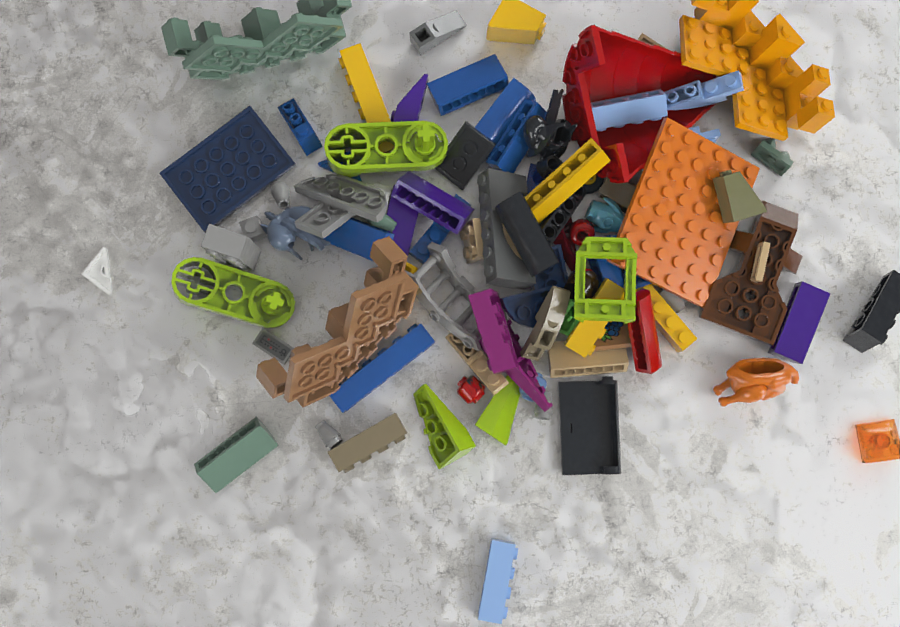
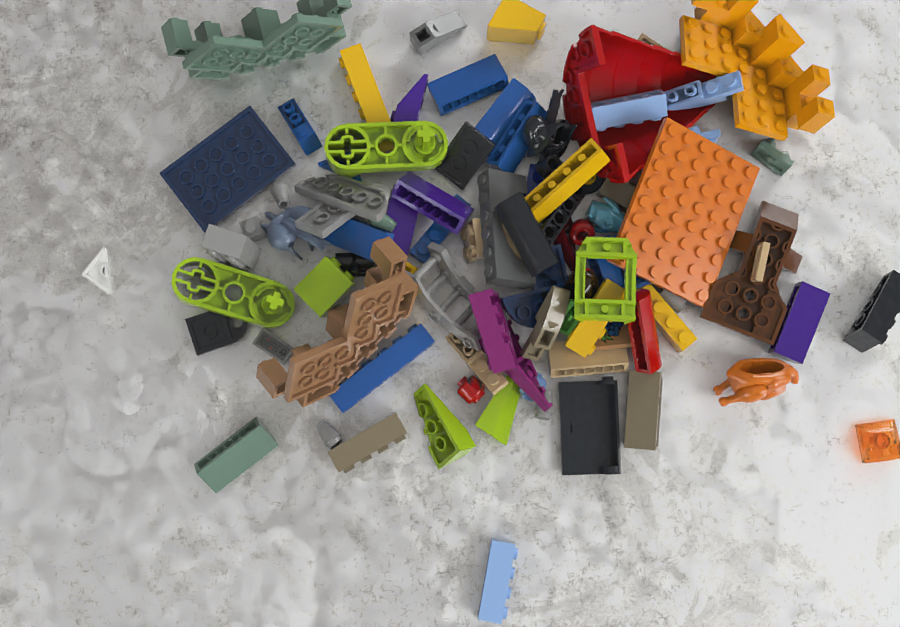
(213, 331): none -> black plate
(325, 286): none -> lime slope
(354, 263): none -> black pin
(643, 410): none -> dark tan brick
(736, 197): olive slope -> none

